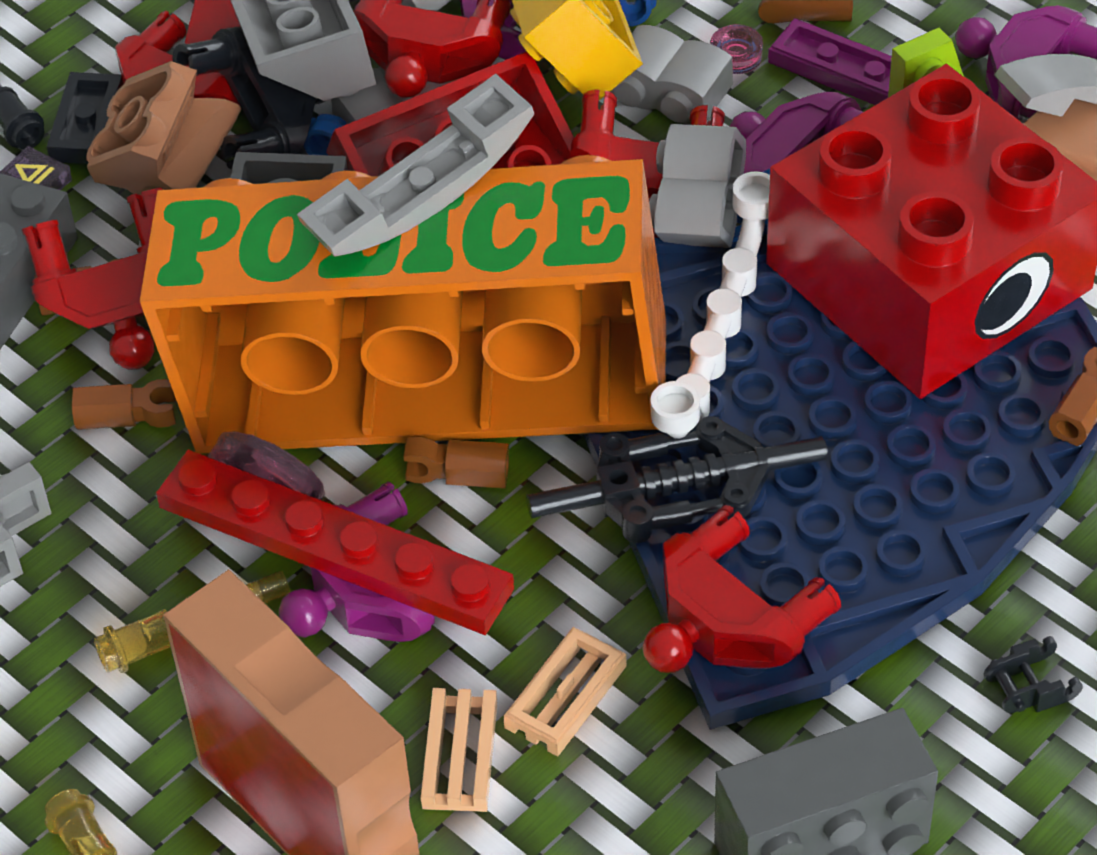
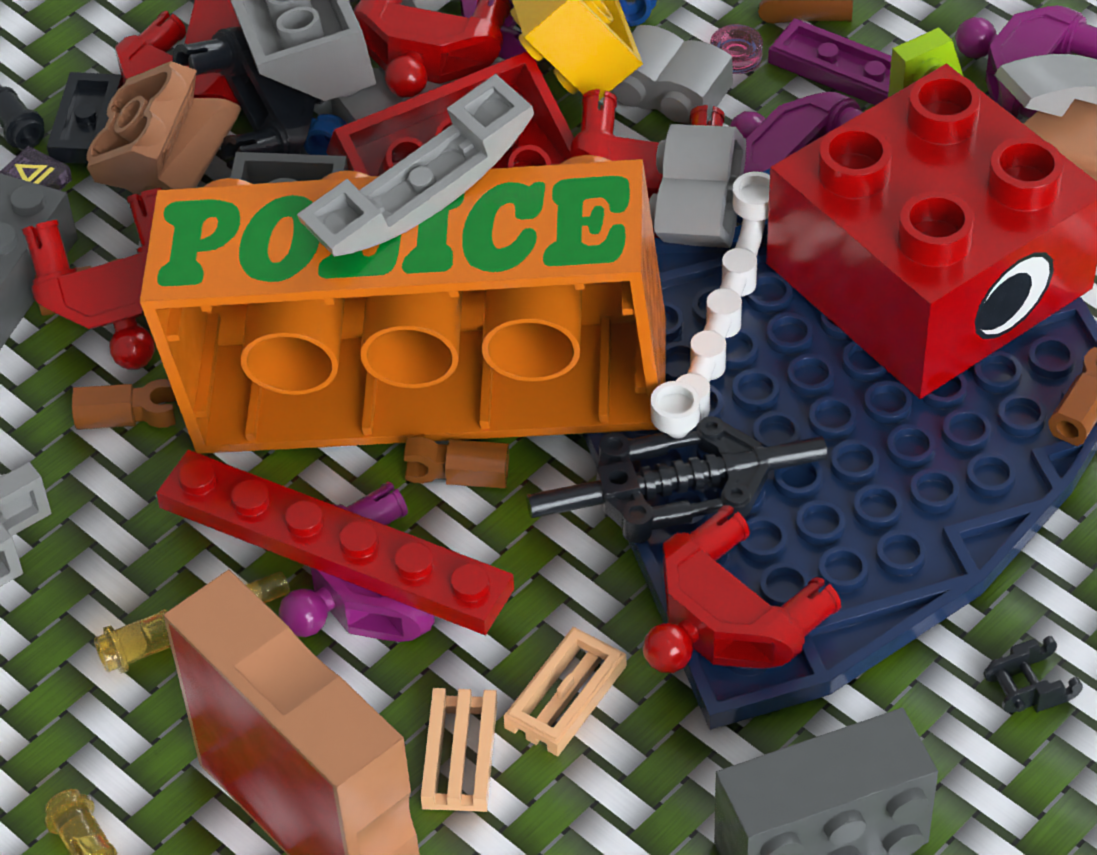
(266, 461): clear pink tile -> none

